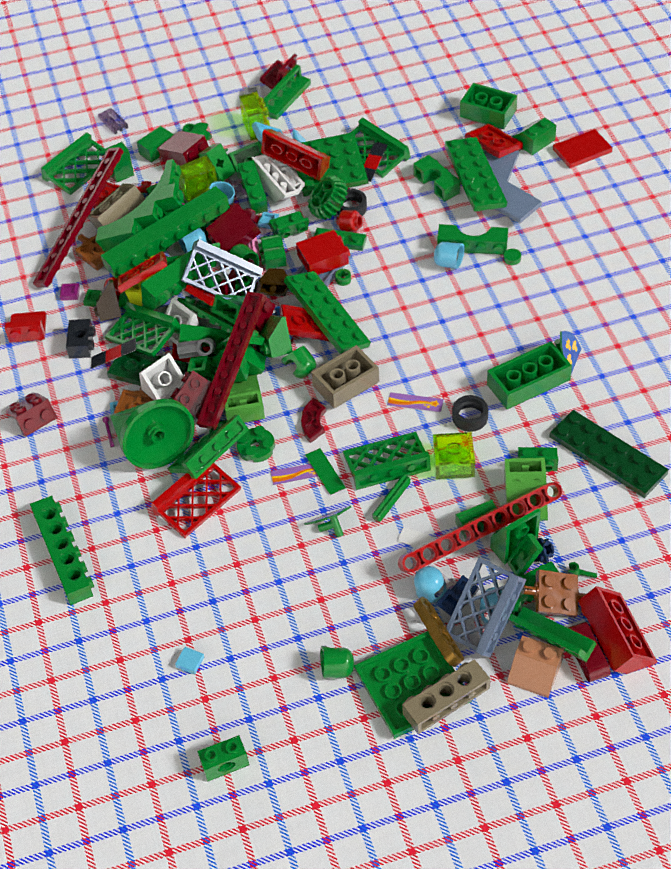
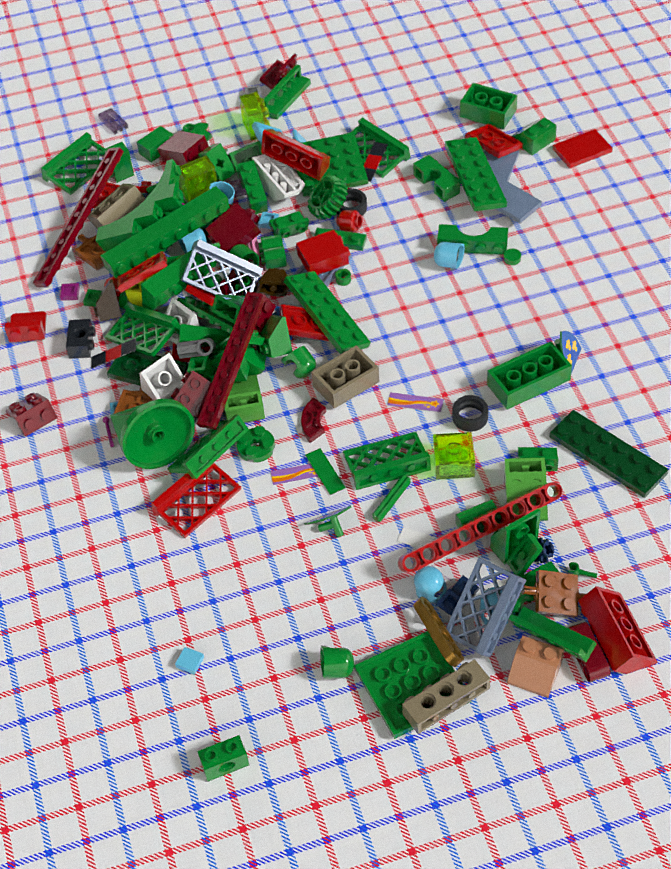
(56, 538): green brick -> none

